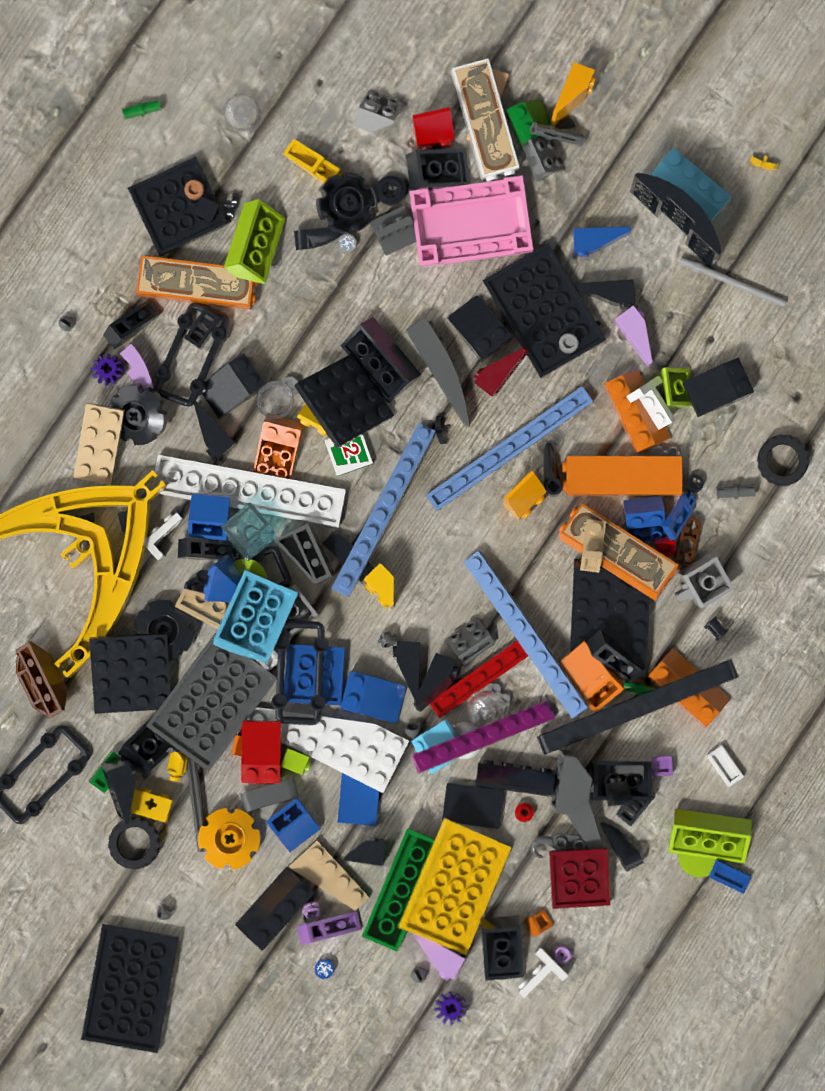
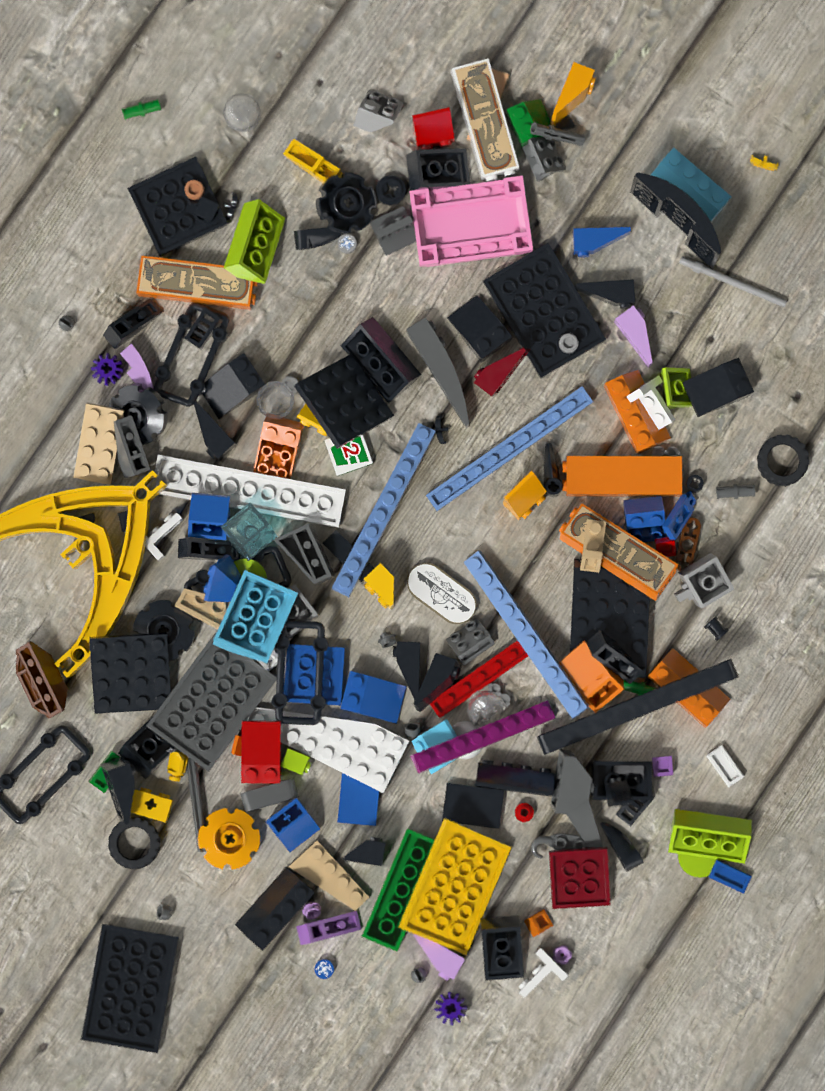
(129, 448): none -> dark grey slope
(441, 593): none -> white tile

